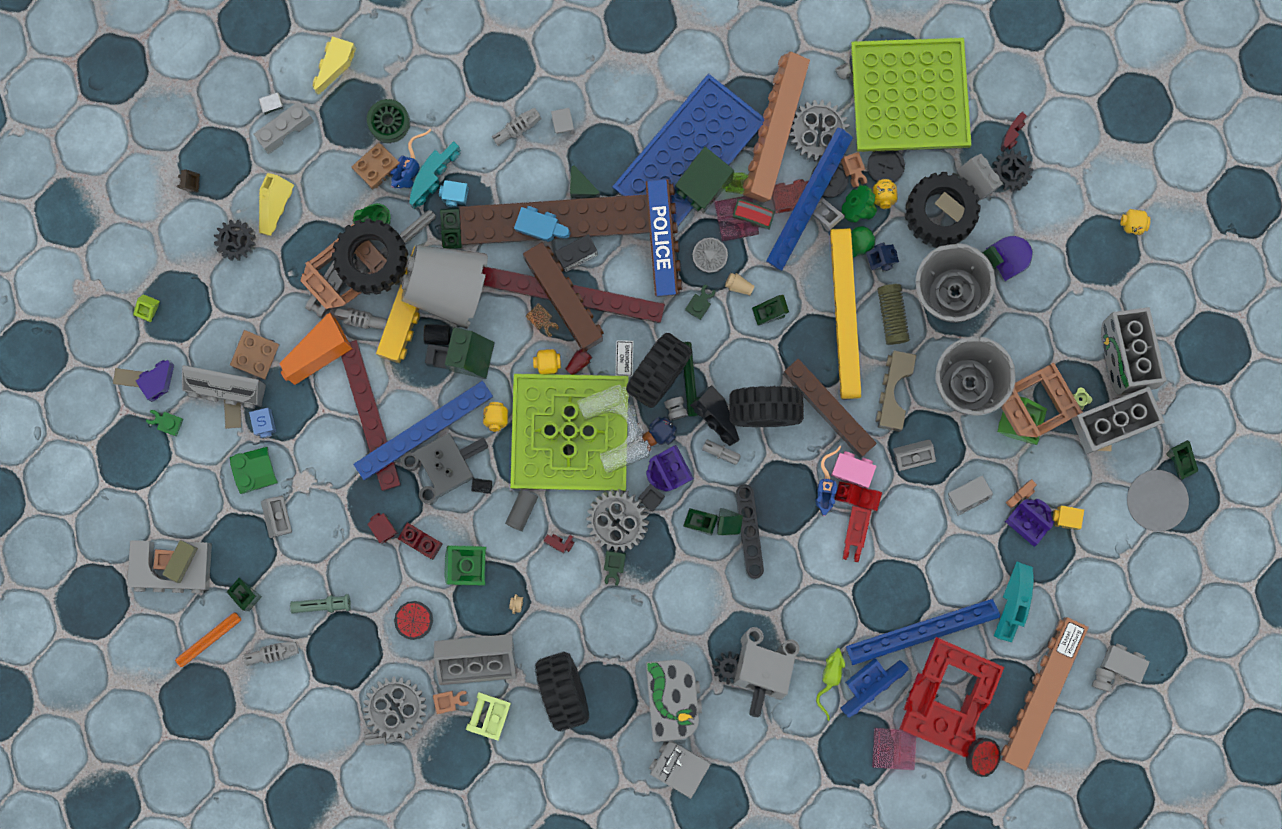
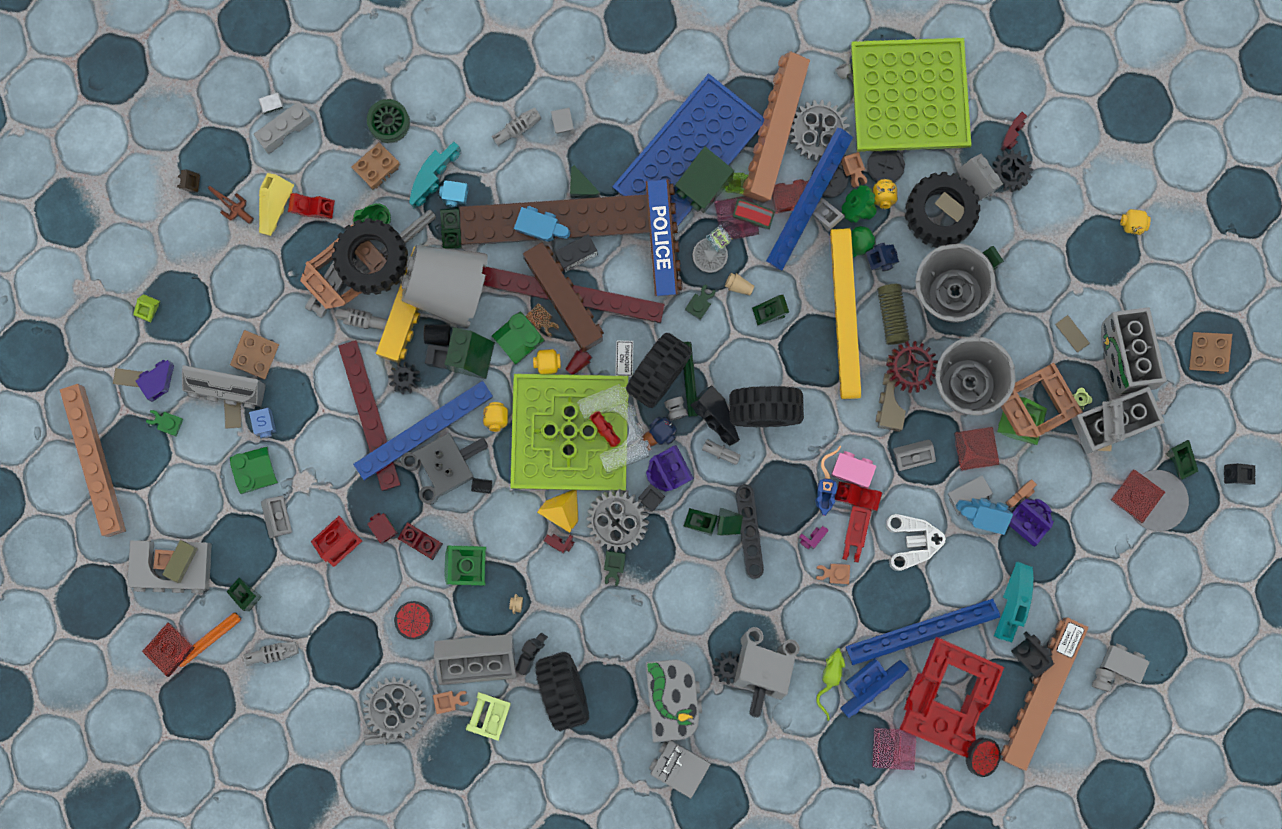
(92, 460): none -> nougat brick
(168, 649): none -> clear red tile
(228, 243): black gear -> none
(236, 208): none -> copper piece
(311, 206): none -> red slope
(315, 350): orange slope -> none
(330, 604): sand green pin -> none
(336, 541): none -> red bracket
(337, 59): light yellow slope -> none
(404, 384): none -> black gear
(407, 168): blue animal -> none
(518, 337): none -> green slope
(521, 510): dark grey pin -> none
(529, 651): none -> black bar
(562, 510): none -> yellow slope
(605, 429): none -> red pin
(719, 238): none -> clear light blue tile
(816, 535): none -> magenta bracket
(829, 408): reddish brown brick -> none
(837, 573): none -> nougat plate
(908, 525): none -> white connector
(916, 384): none -> dark red gear
(976, 448): none -> clear red tile
(986, 515): none -> dark azure hinge
(1016, 255): dark purple slope -> none
(1033, 655): none -> black bracket
(1068, 517): yellow brick -> none
(1072, 333): none -> dark tan sticker
(1113, 420): none -> light grey hinge
(1137, 496): none -> clear red tile
(1211, 352): none -> medium nougat hinge
(1239, 474): none -> black bracket

